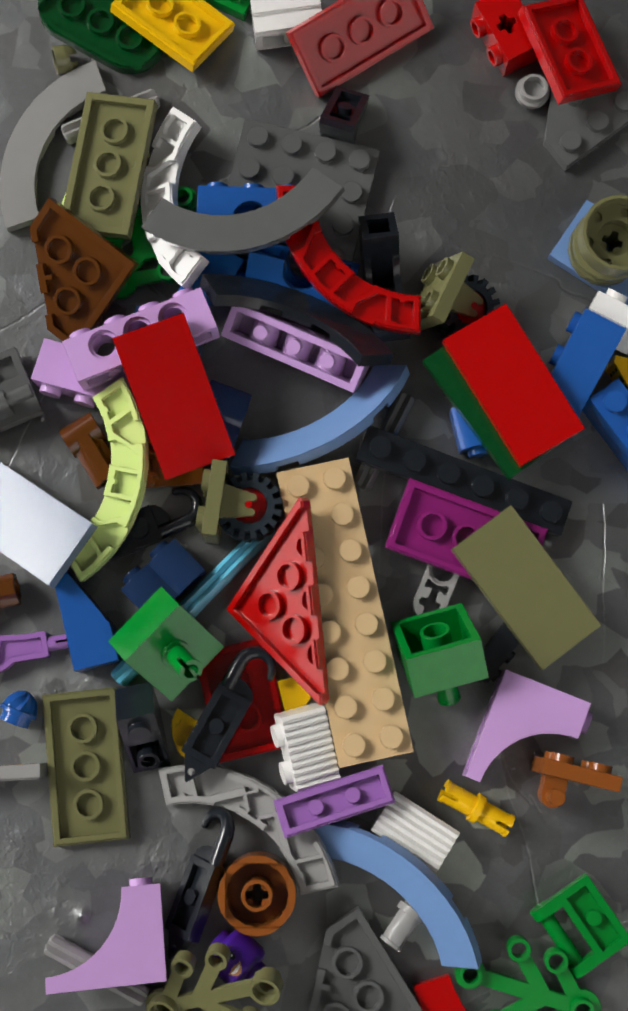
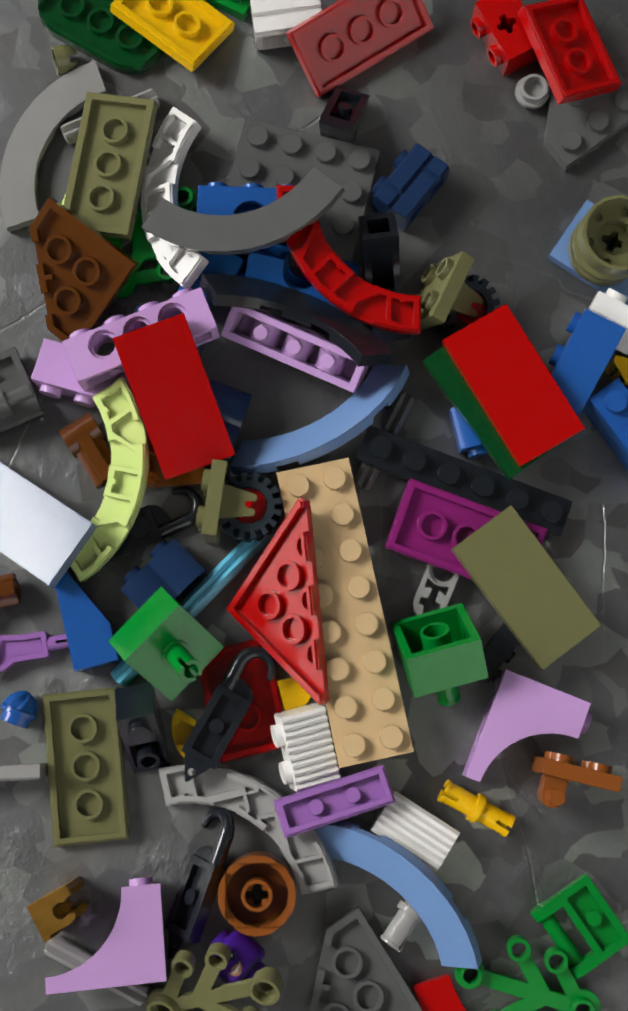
(53, 911): none -> pearl gold hinge
(410, 185): none -> dark blue brick

